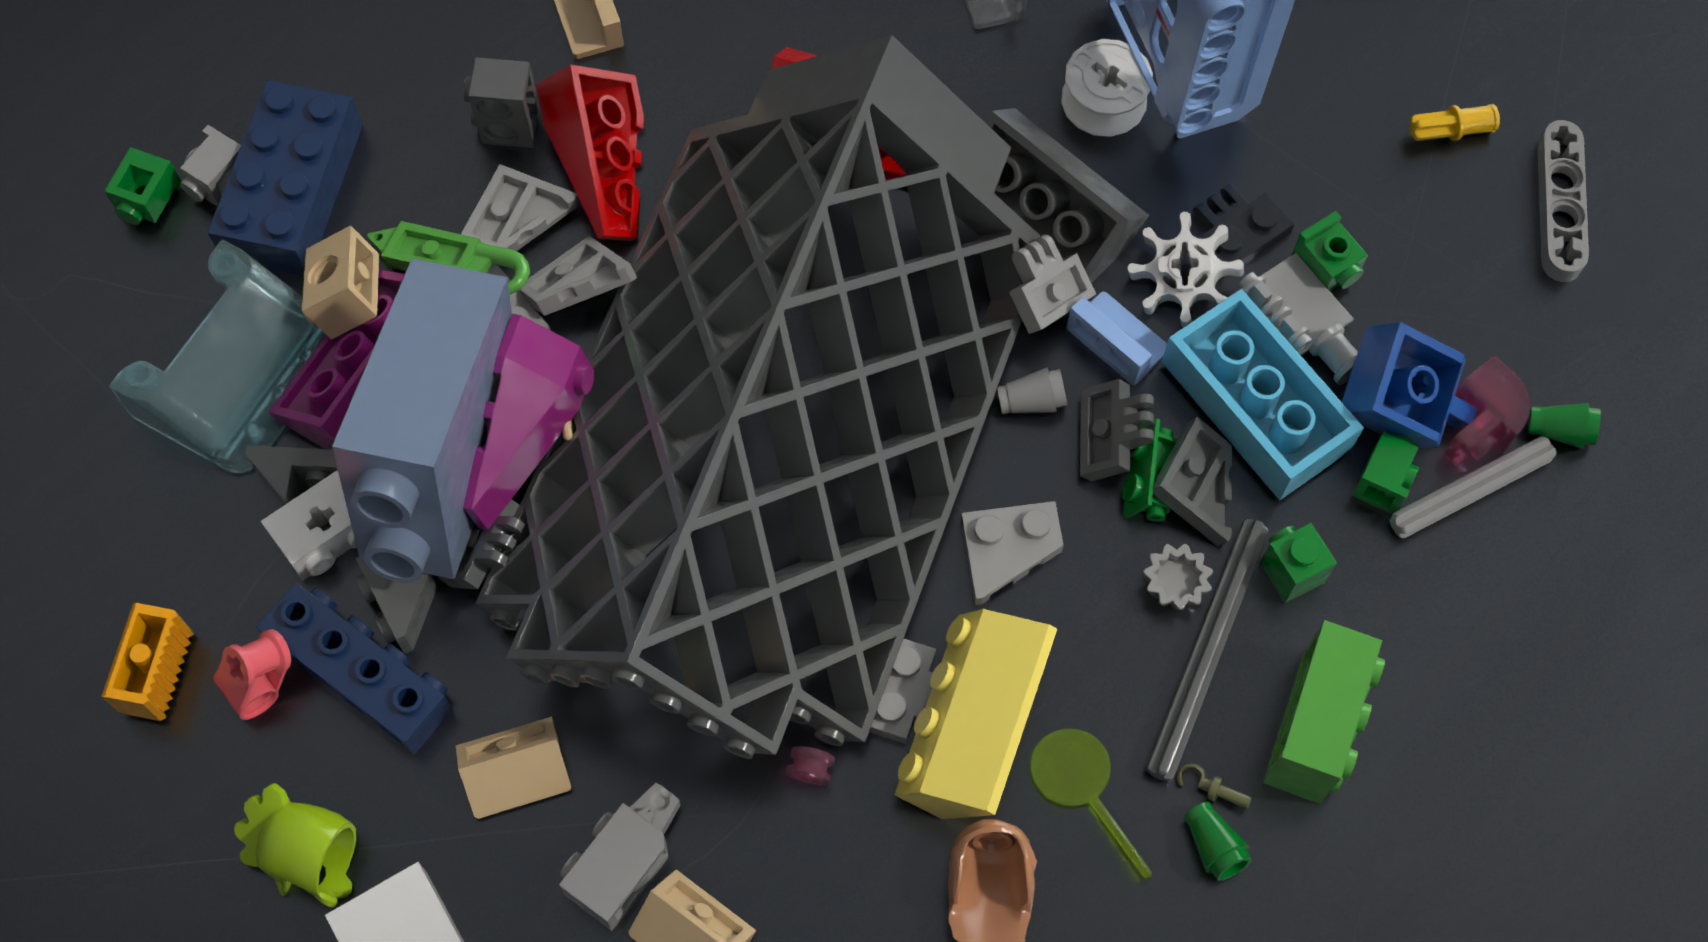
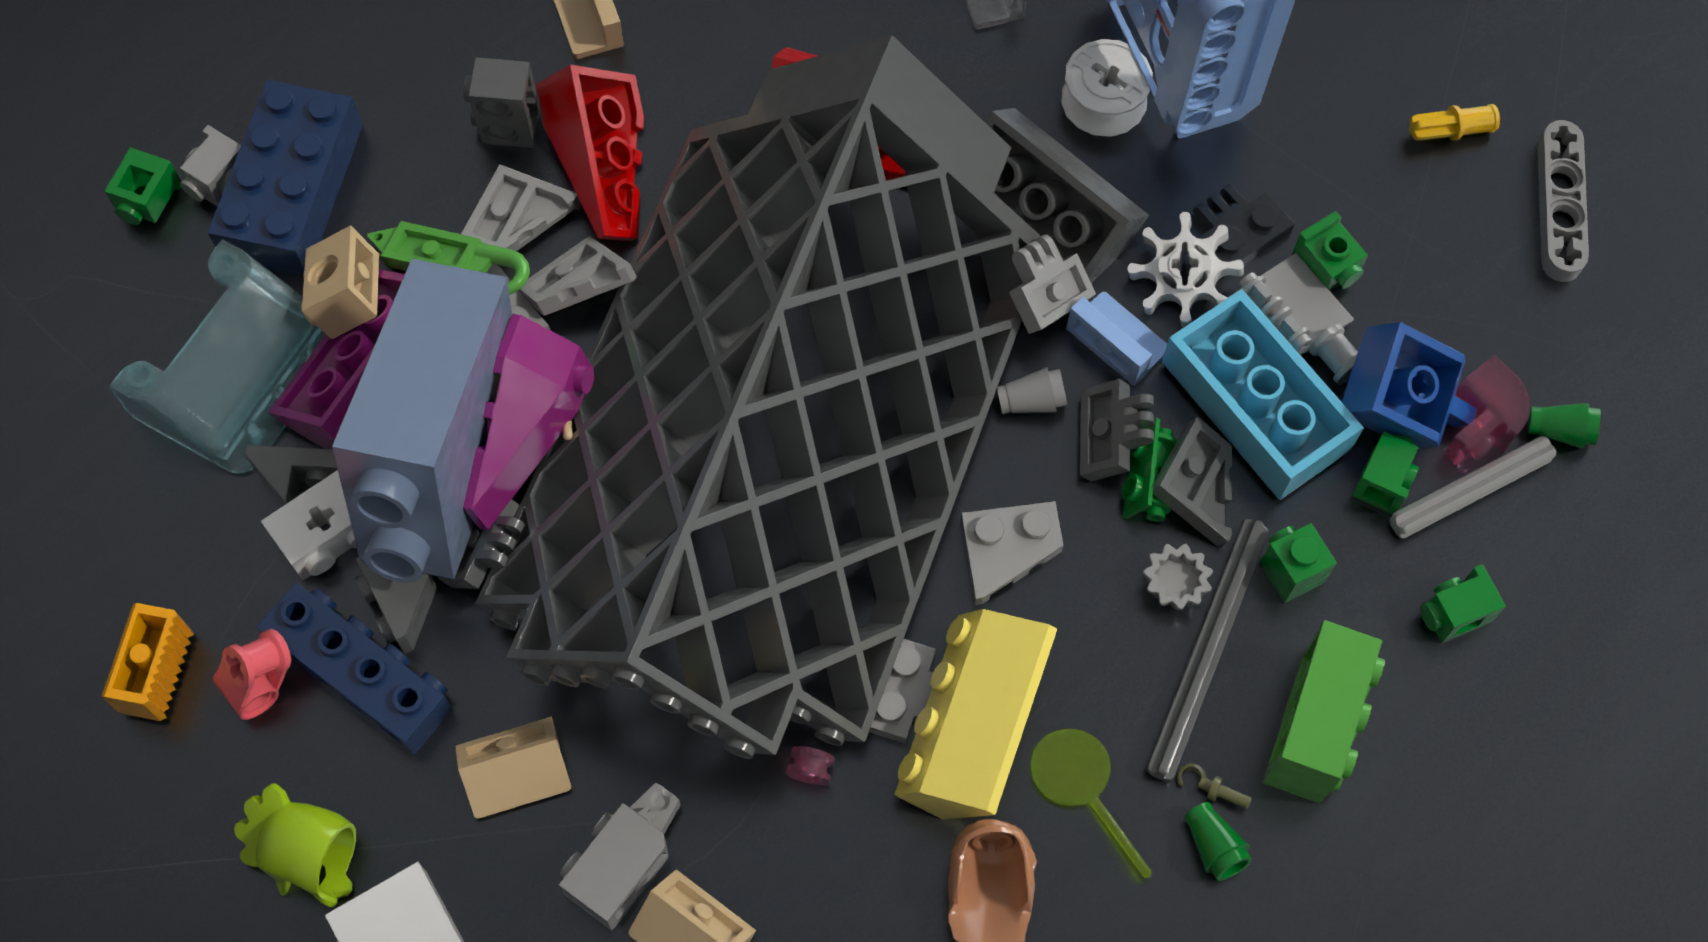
(1462, 605): none -> green brick

